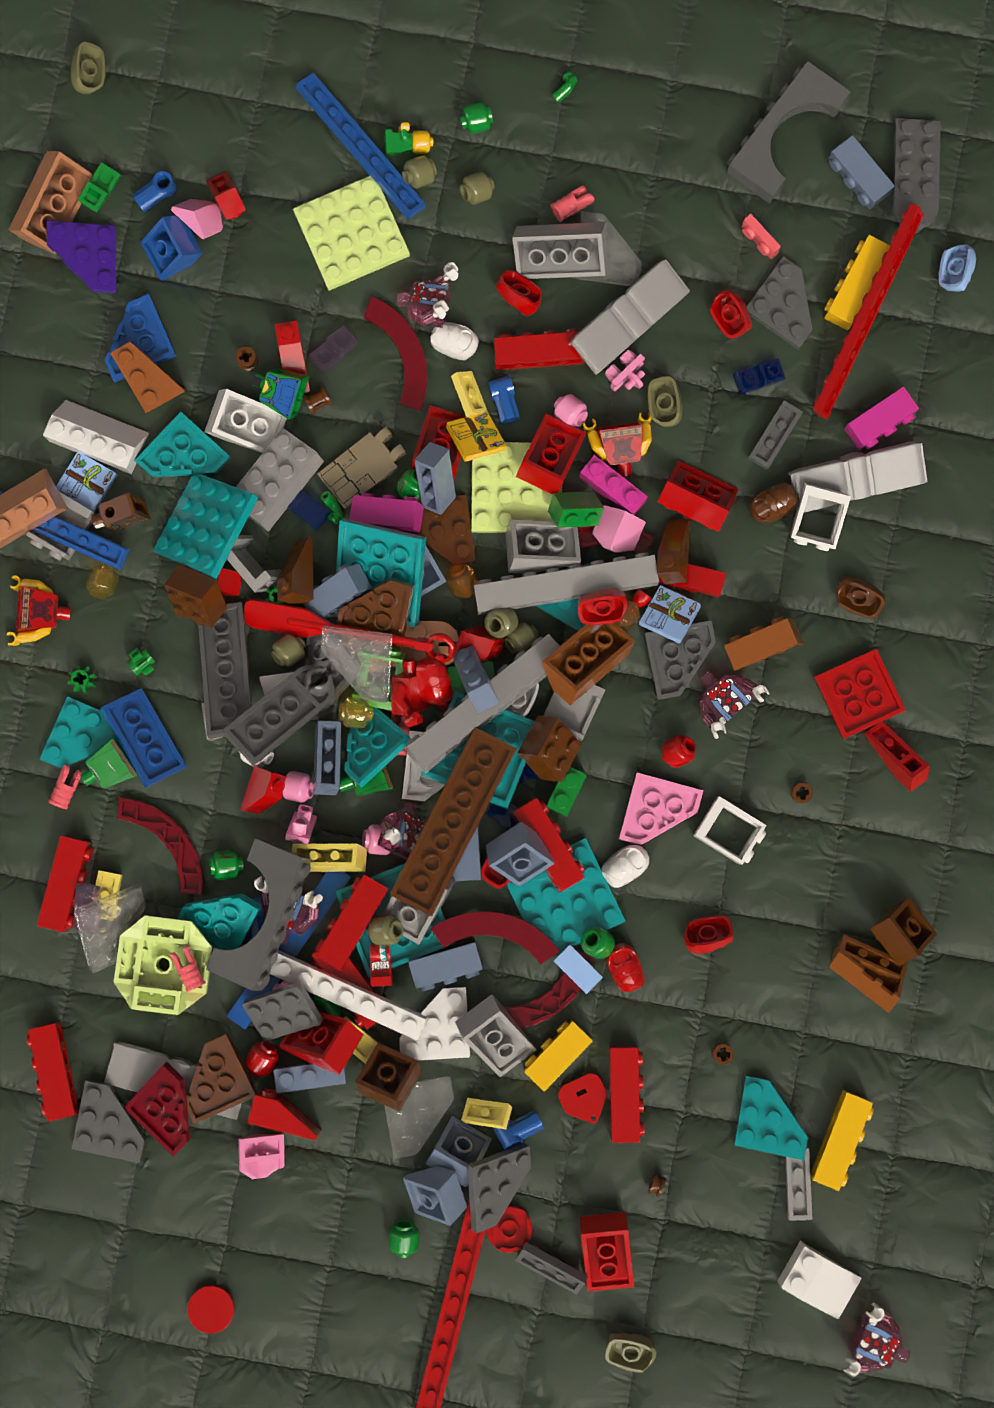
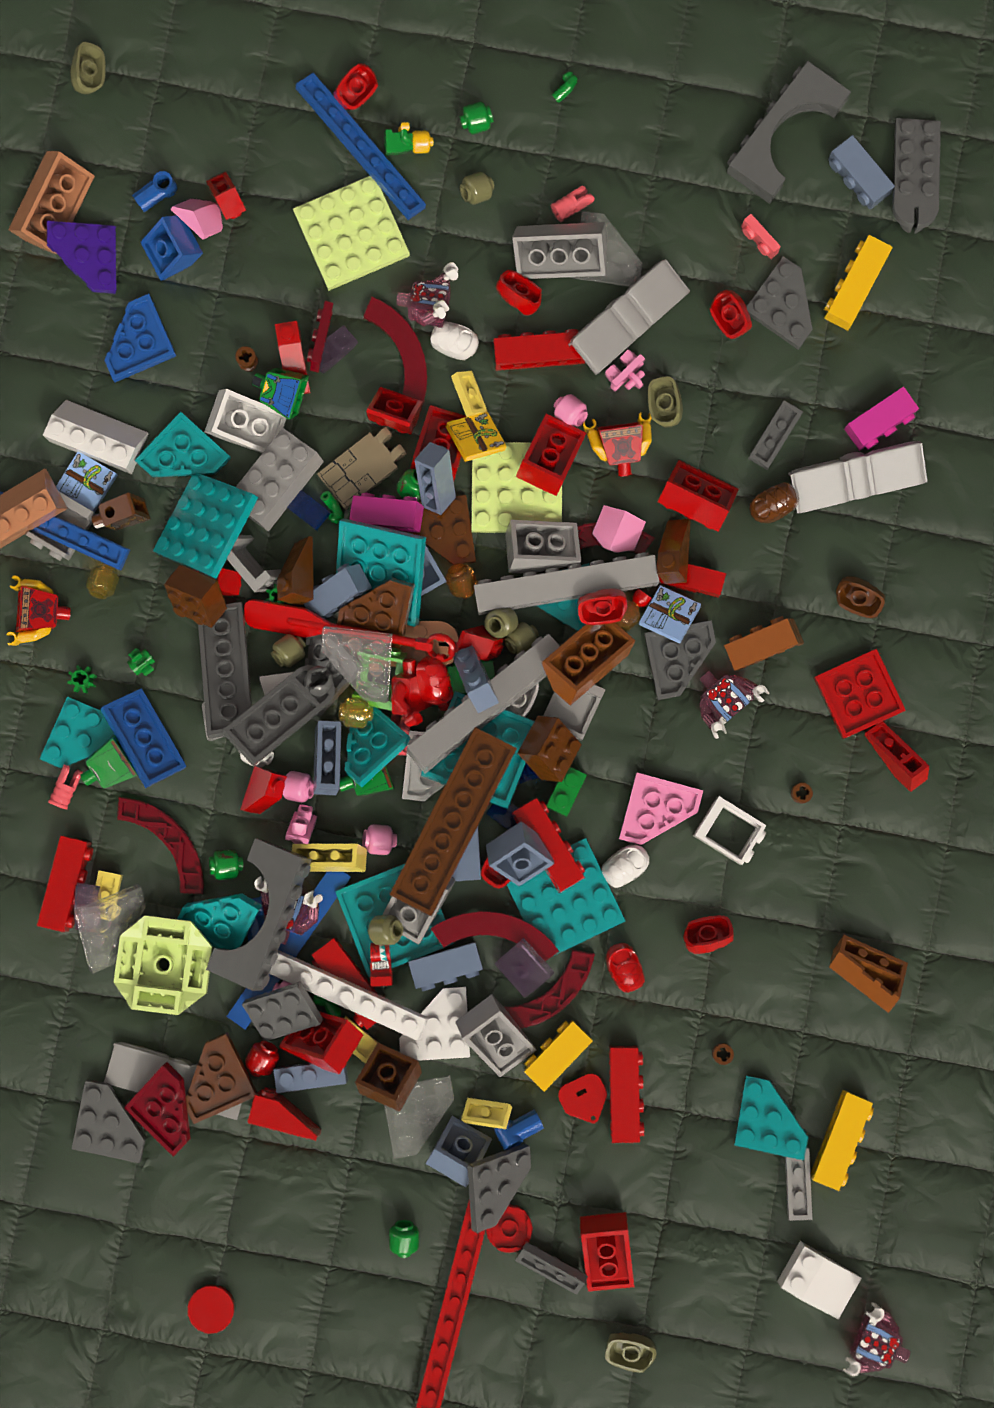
(53, 1071): red brick -> none
(99, 188): green slope -> none
(145, 377): dark orange wedge -> none
(190, 974): coral hinge -> none
(261, 1154): bright pink slope -> none
(317, 400): reddish brown bush -> none
(319, 336): none -> dark red plate
(352, 922): red brick -> none
(356, 87): none -> red piece
(394, 410): none -> red slope
(401, 831): torso -> none
(419, 172): olive head -> none
(436, 1194): sand blue slope -> none
(503, 394): blue piece -> none
(524, 968): none -> clear purple plate
(575, 509): green brick -> none
(578, 969): light blue tile -> none
(597, 942): green head -> none
(612, 486): dark pink brick -> none
(656, 1185): reddish brown bush -> none
(678, 751): red head -> none
(759, 377): clear blue slope -> none
(827, 494): white window -> none
(870, 306): red plate -> none
(903, 931): reddish brown brick -> none
(957, 267): light blue piece -> none

